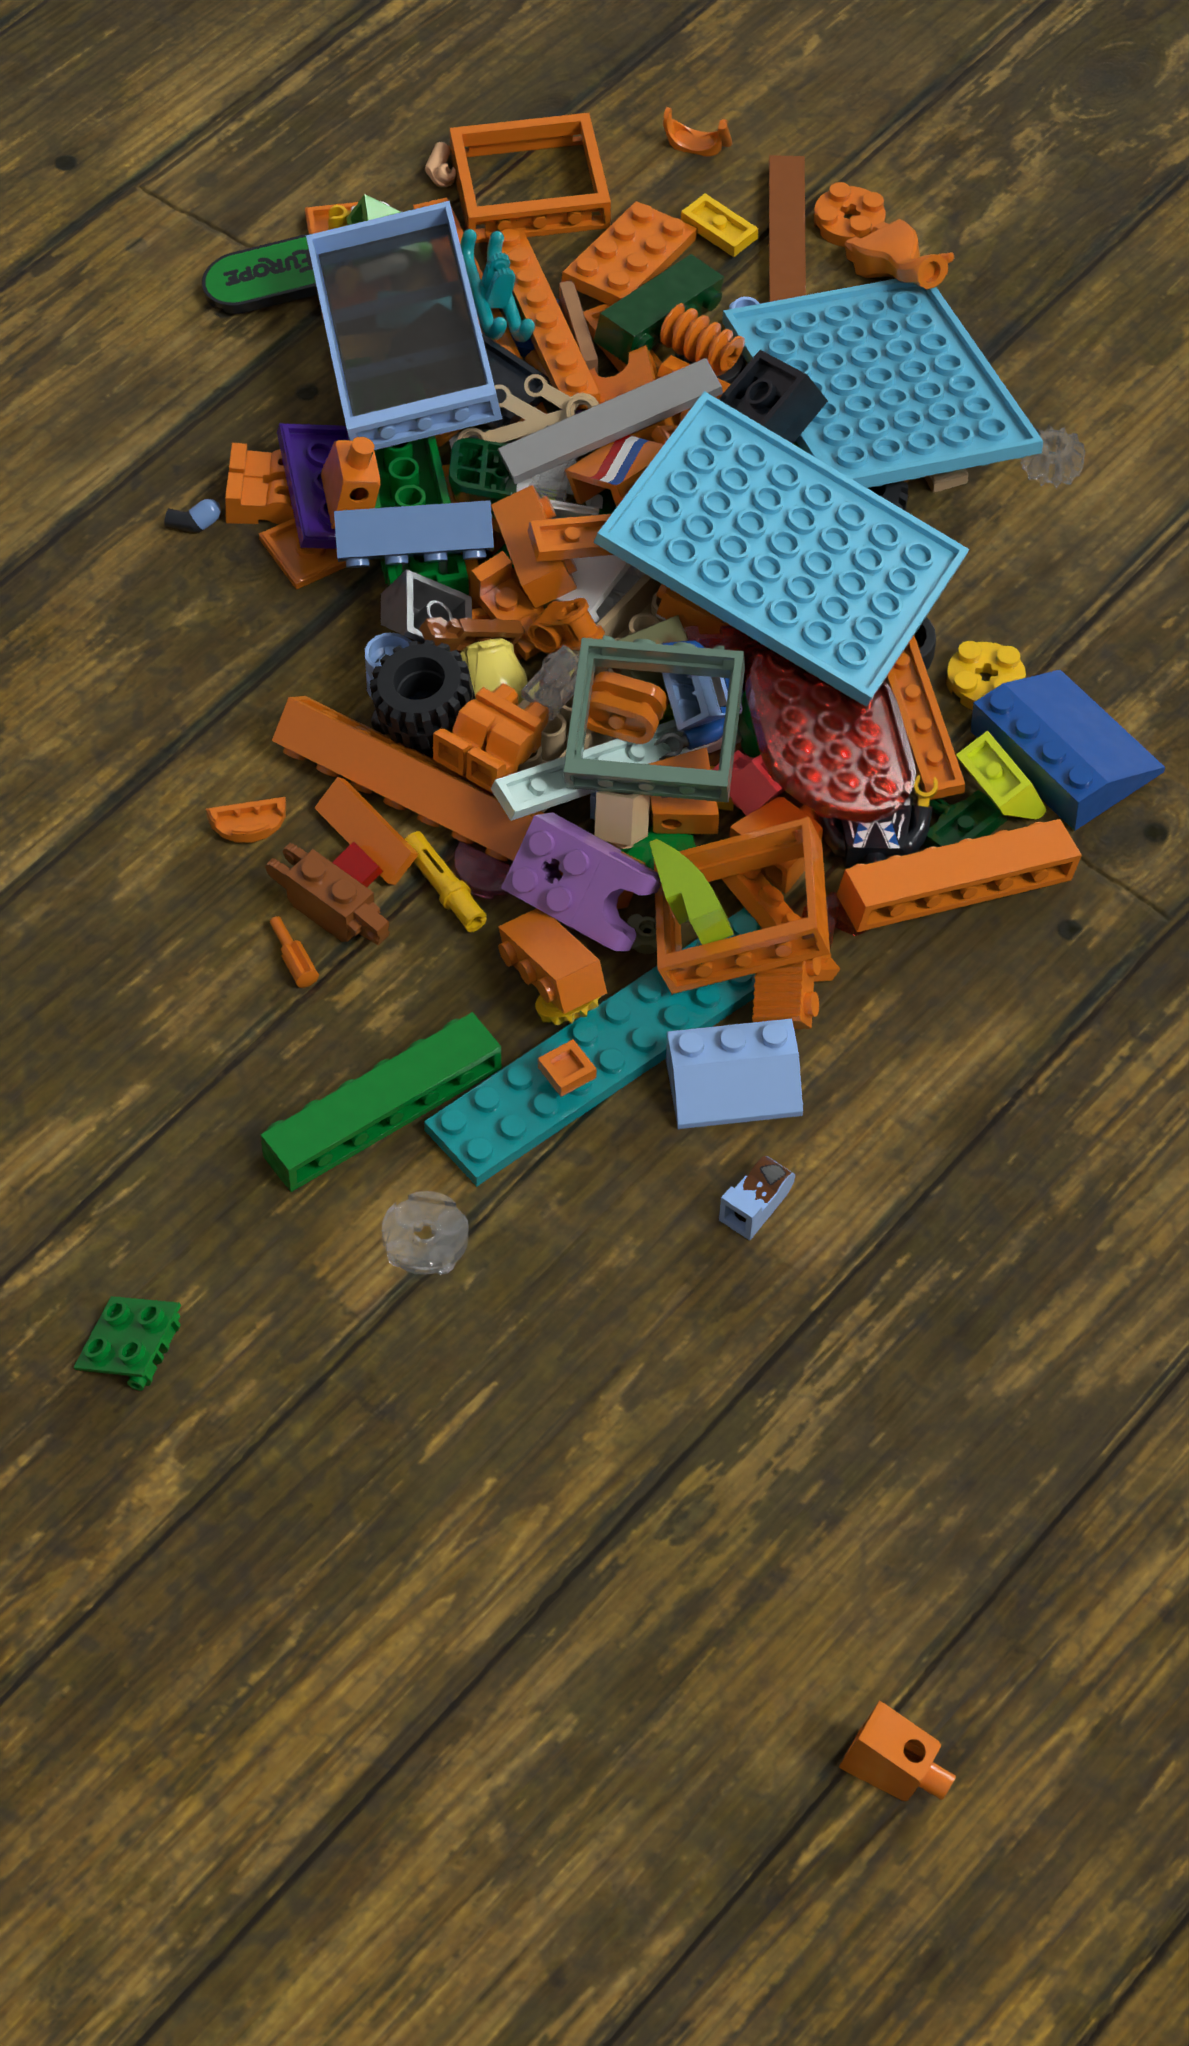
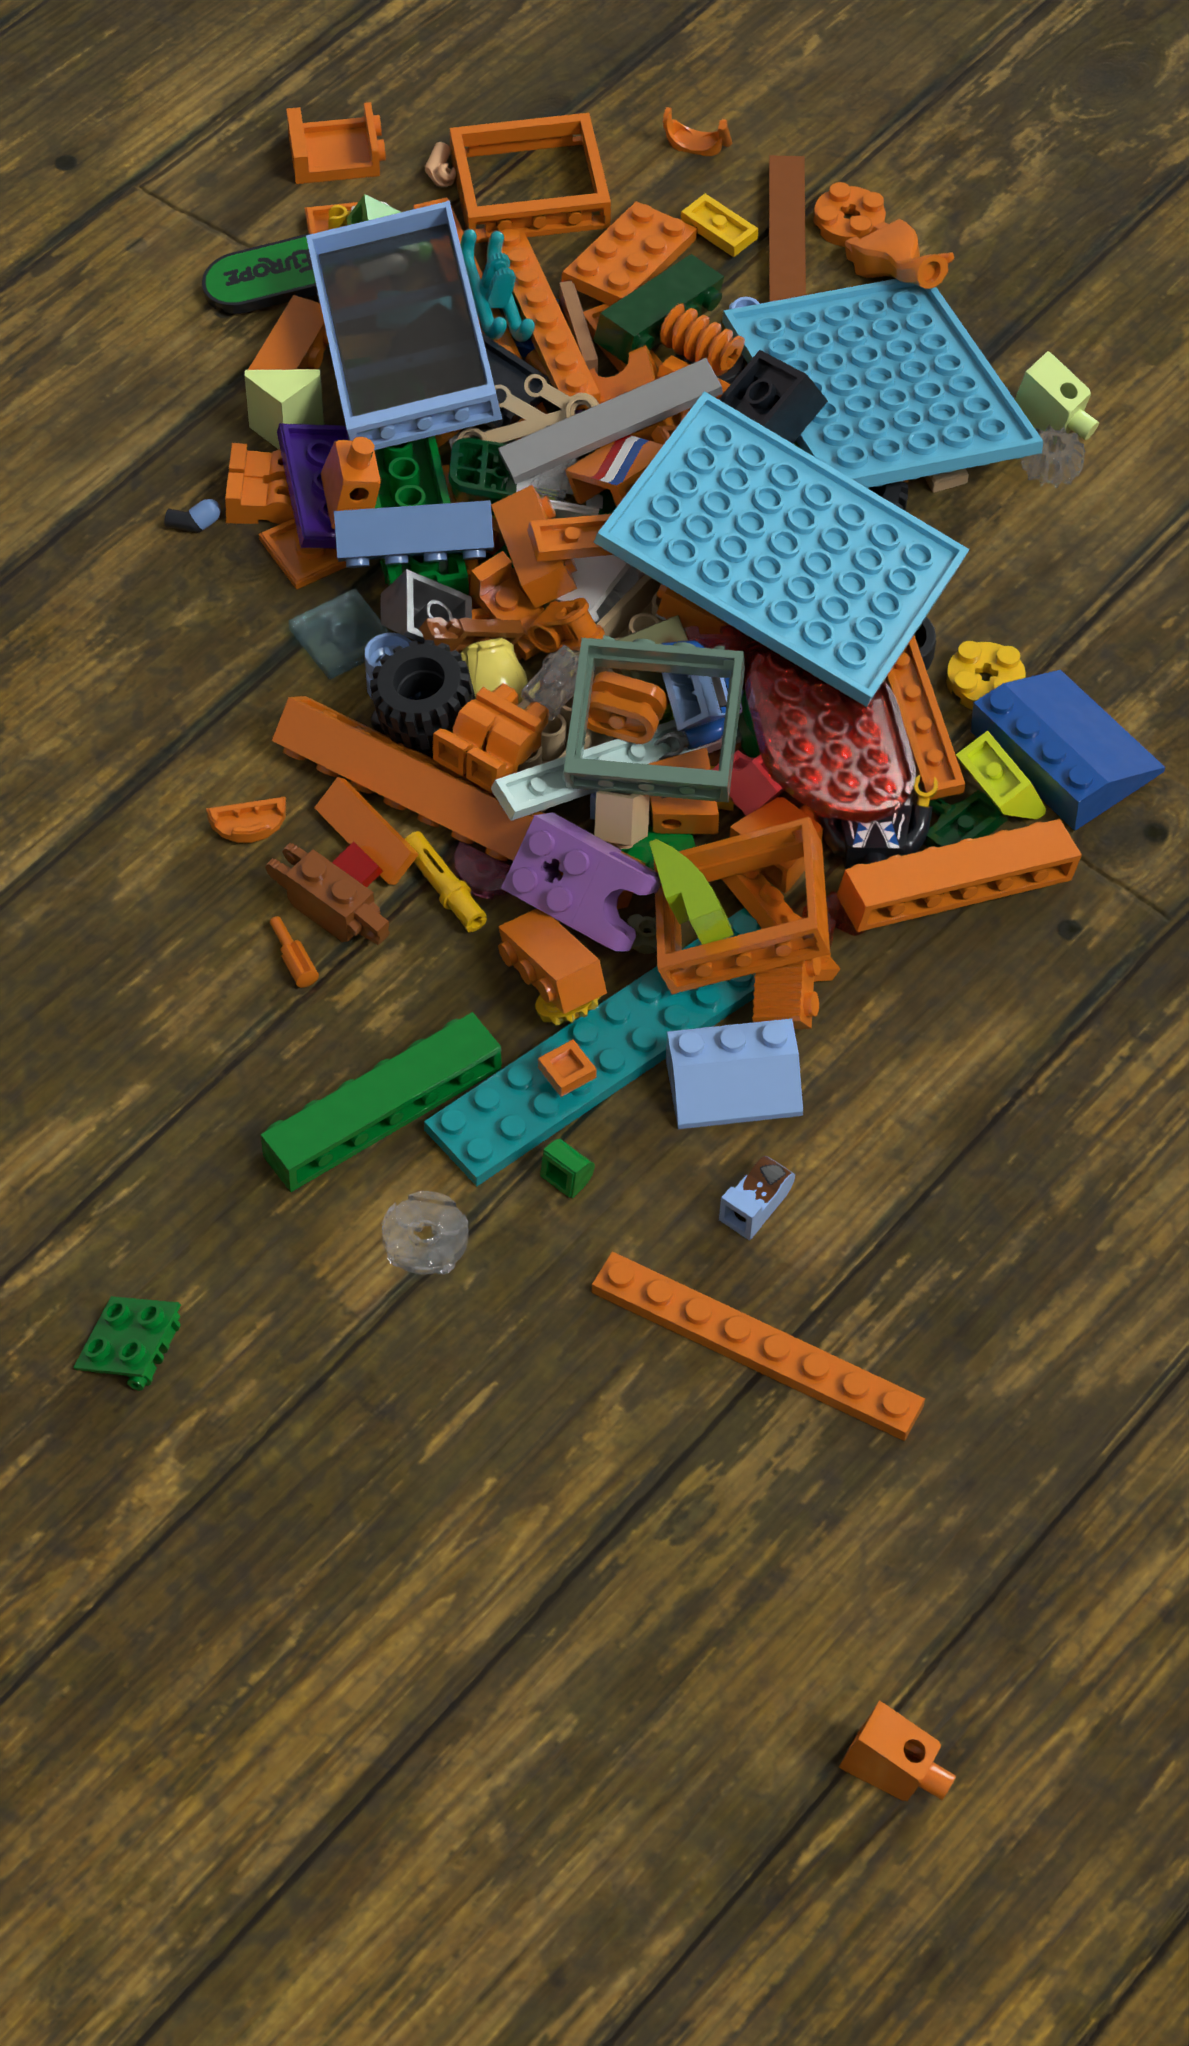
(283, 398): none -> yellowish green slope
(295, 340): none -> orange brick
(335, 147): none -> orange panel
(338, 632): none -> clear light blue tile
(565, 1168): none -> green brick
(758, 1346): none -> orange plate
(1055, 398): none -> yellowish green torso

